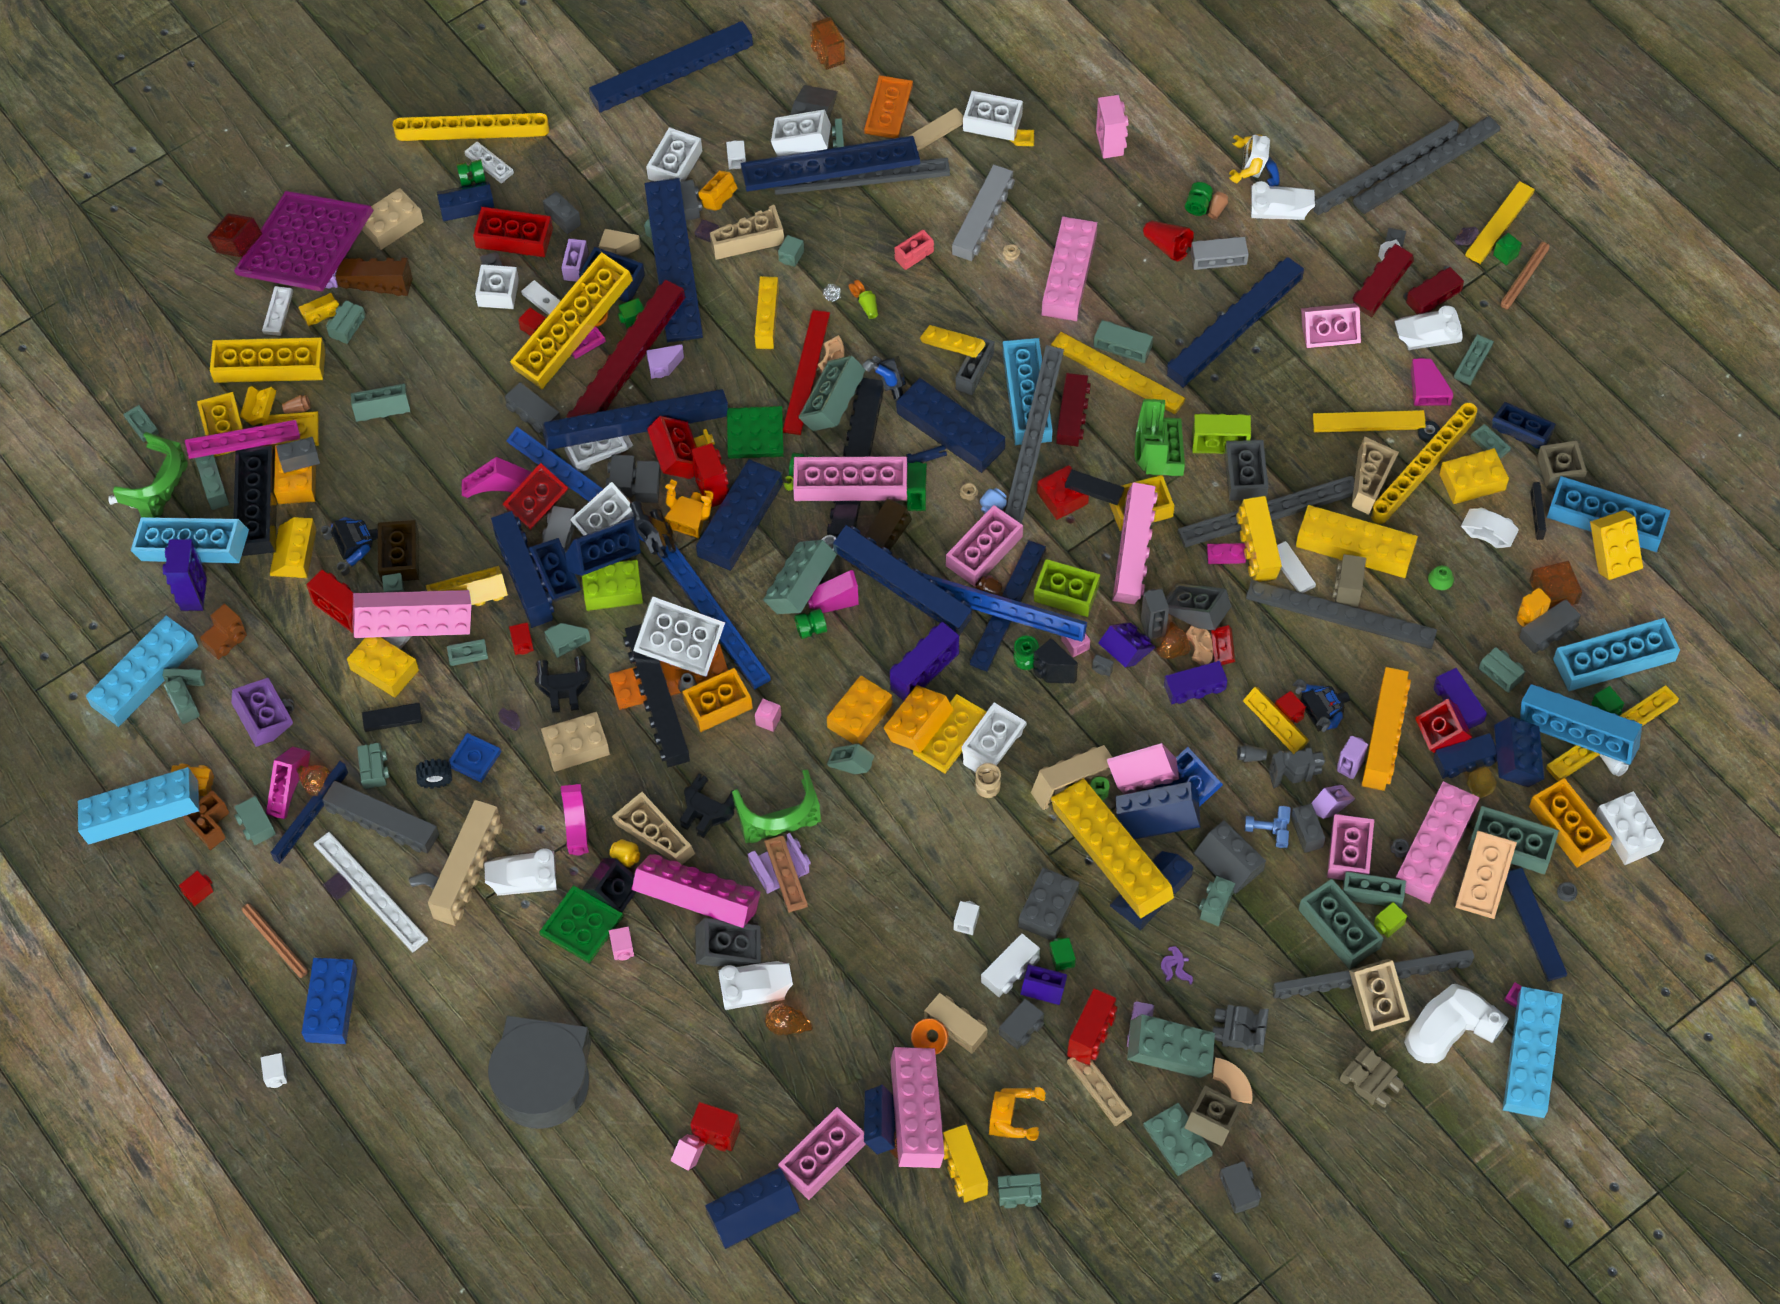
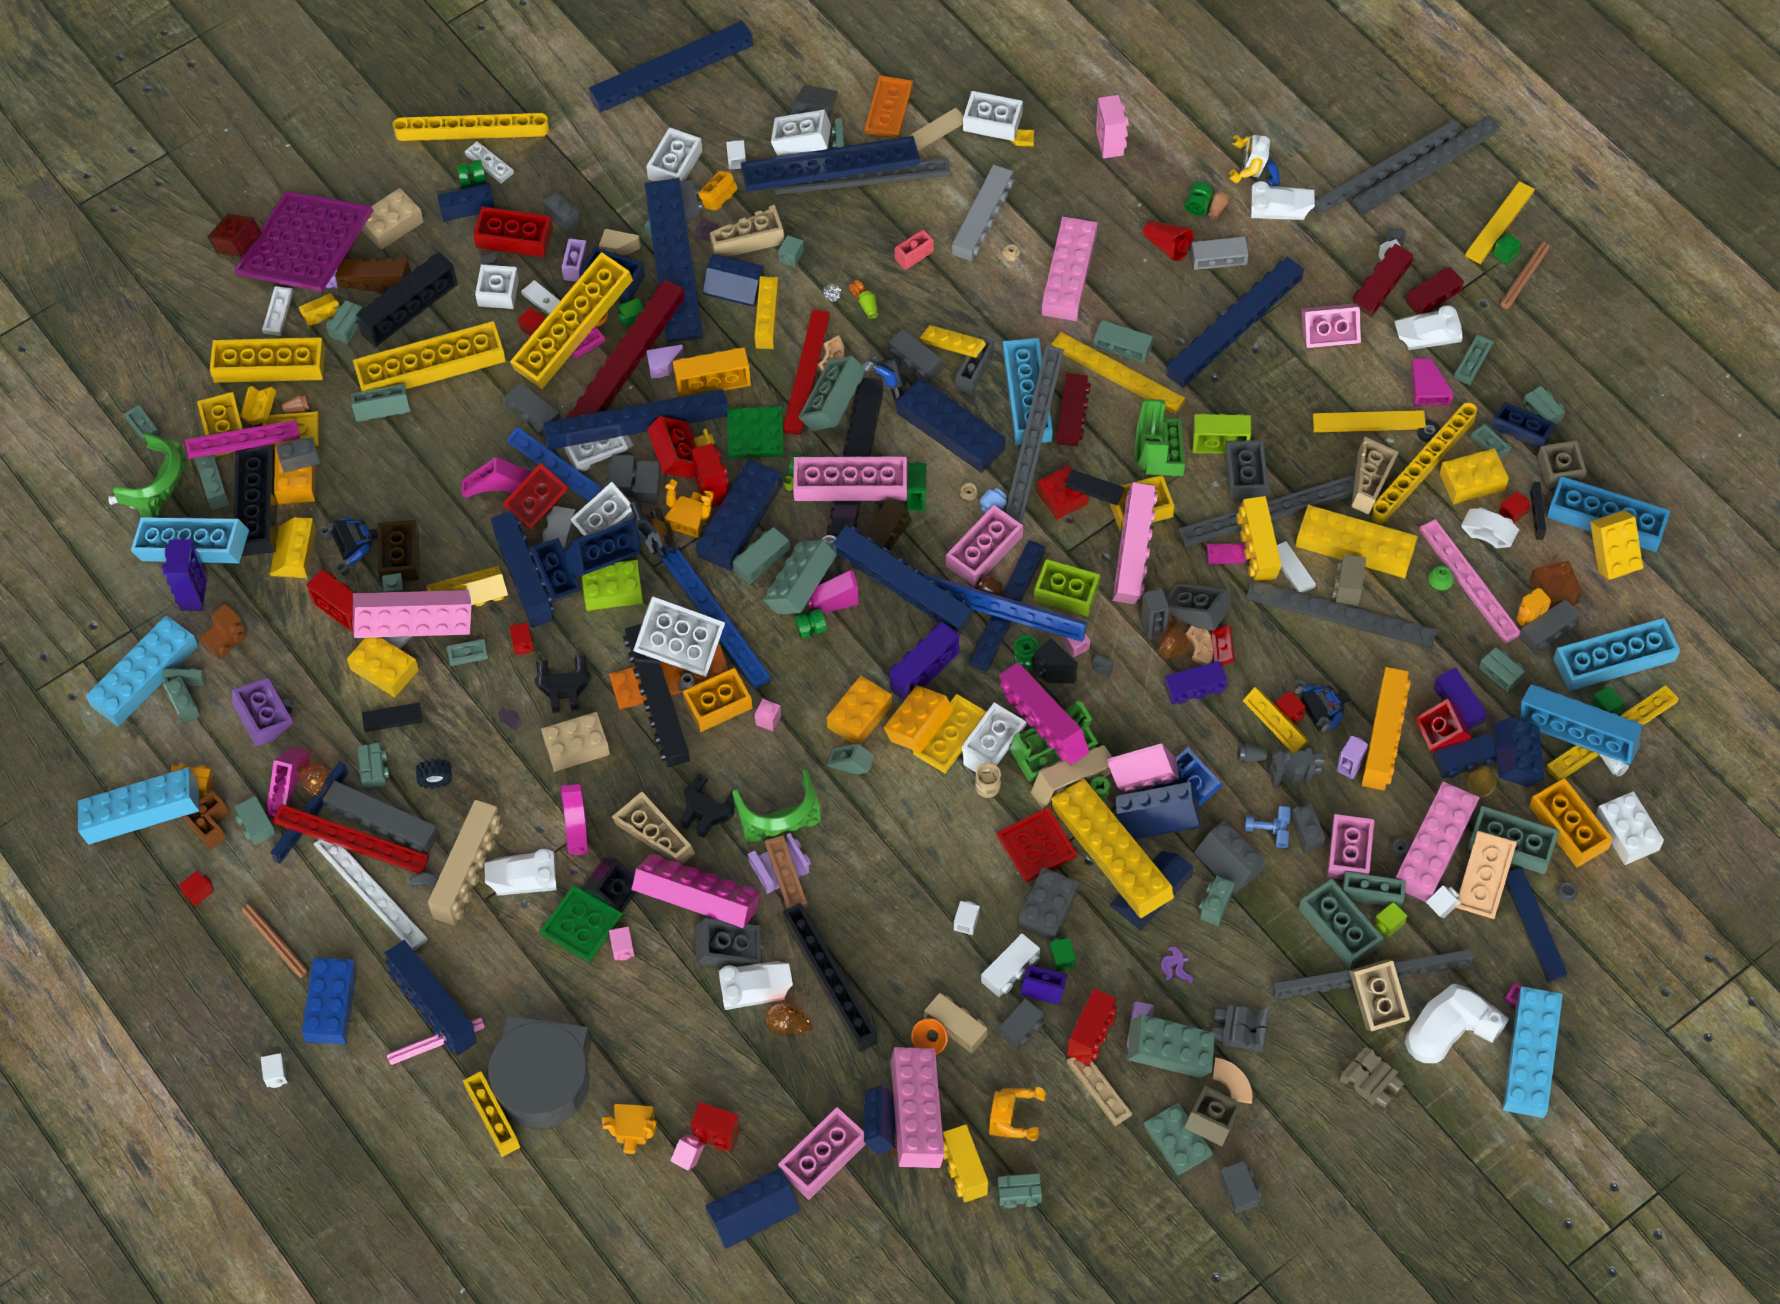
(337, 886): clear purple plate -> none
(351, 839): none -> red tile
(406, 299): none -> black brick
(425, 1045): none -> bright pink axle
(430, 998): none -> dark blue brick
(432, 359): none -> yellow brick
(474, 757): blue plate -> none
(491, 1114): none -> yellow brick
(565, 638): sand green slope -> none
(625, 852): yellow head -> none
(631, 1125): none -> light orange torso
(712, 372): none -> light orange brick
(733, 280): none -> slope
(761, 555): none -> sand green brick
(827, 43): clear orange brick -> none
(830, 977): none -> black brick
(915, 356): none -> dark grey brick
(927, 455): dark blue pin -> none
(1034, 753): none -> bright green piece
(1036, 844): none -> red plate
(1044, 714): none -> dark pink brick
(1126, 644): dark purple slope -> none
(1331, 801): lavender slope -> none
(1444, 901): none -> white brick
(1466, 236): clear purple plate -> none
(1470, 581): none -> bright pink tile
(1514, 507): none -> red brick
(1541, 403): none -> sand green brick

